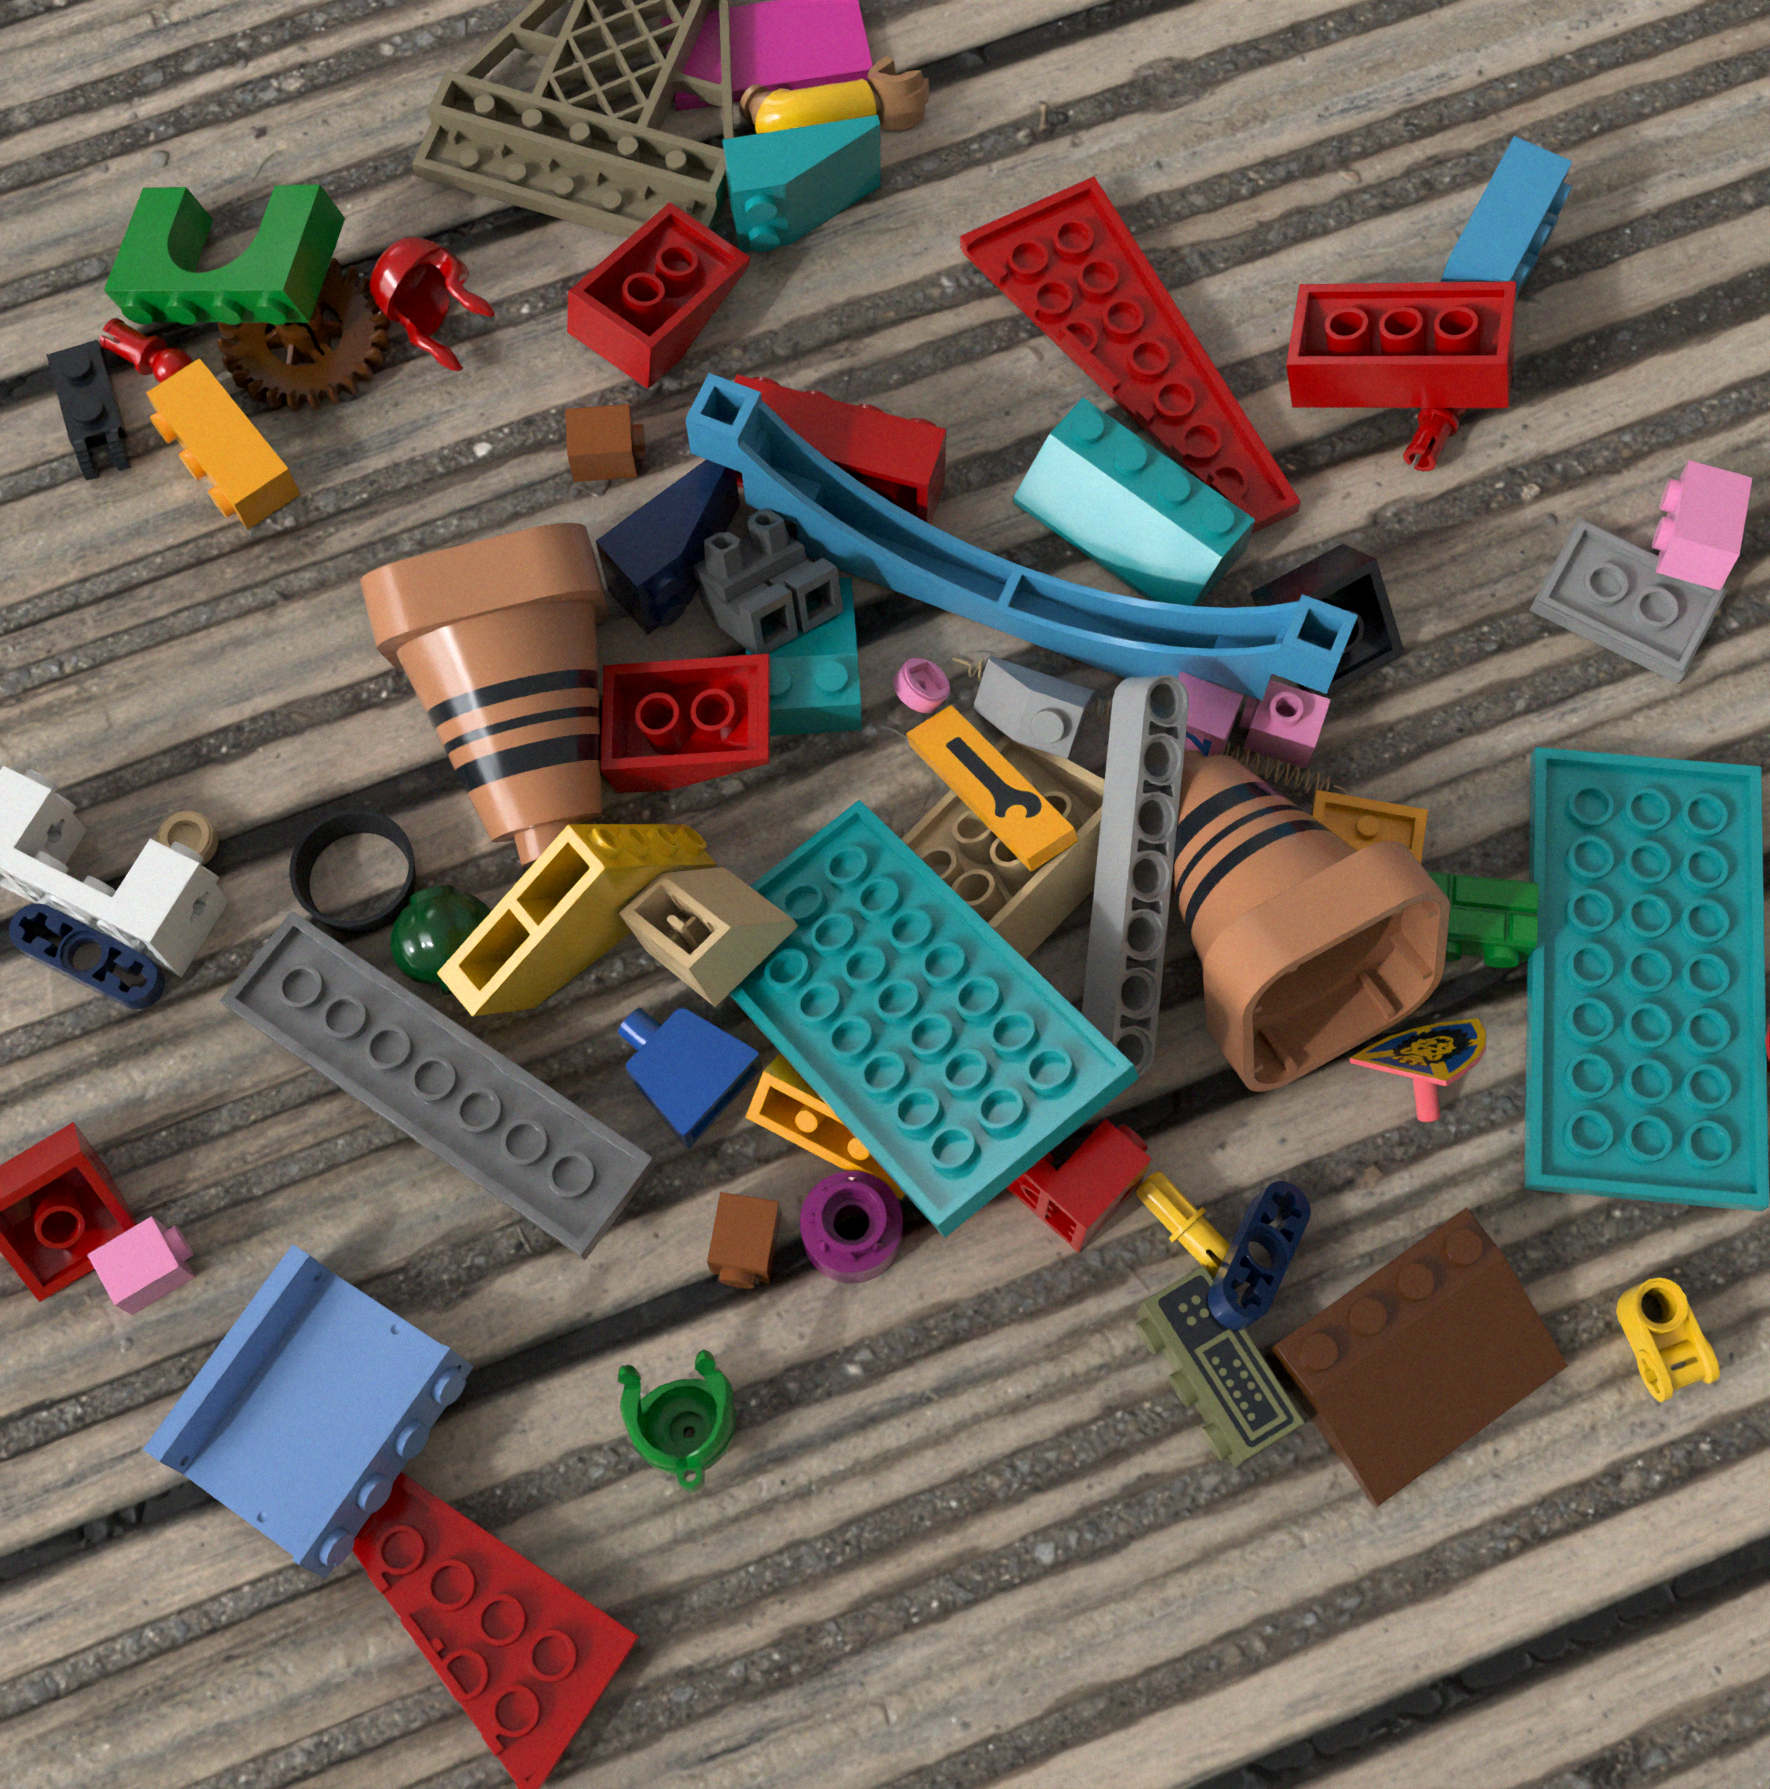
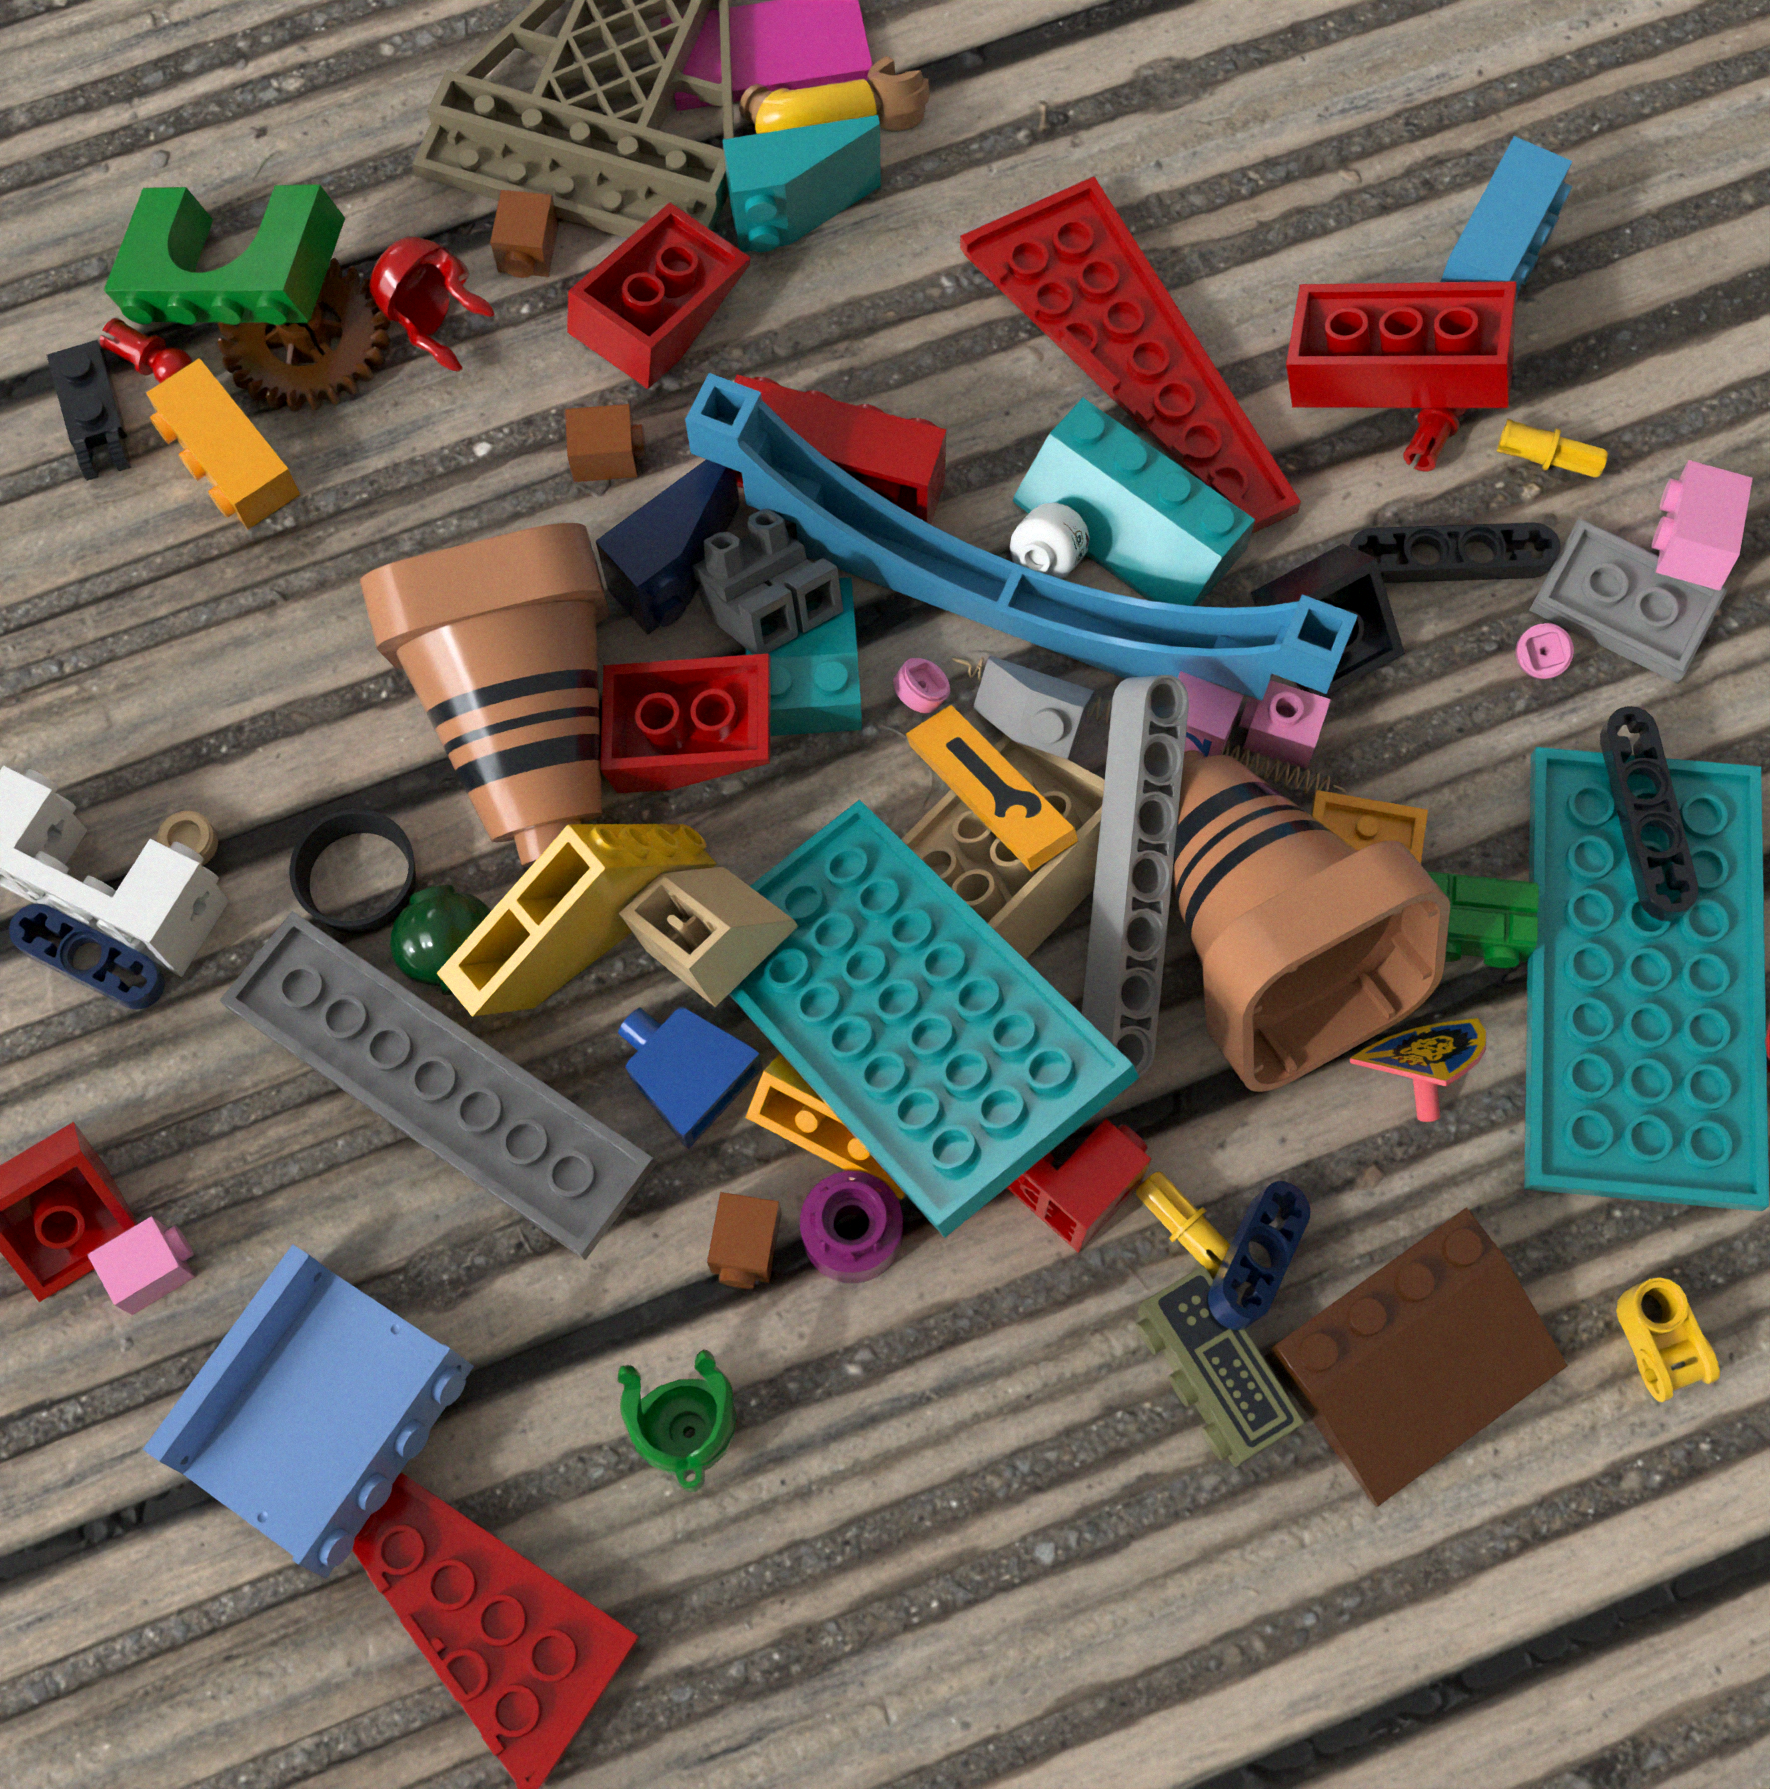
(524, 233): none -> dark orange brick
(1050, 540): none -> white head
(1451, 543): none -> black beam
(1544, 651): none -> bright pink tile
(1551, 449): none -> yellow axle
(1639, 813): none -> black beam

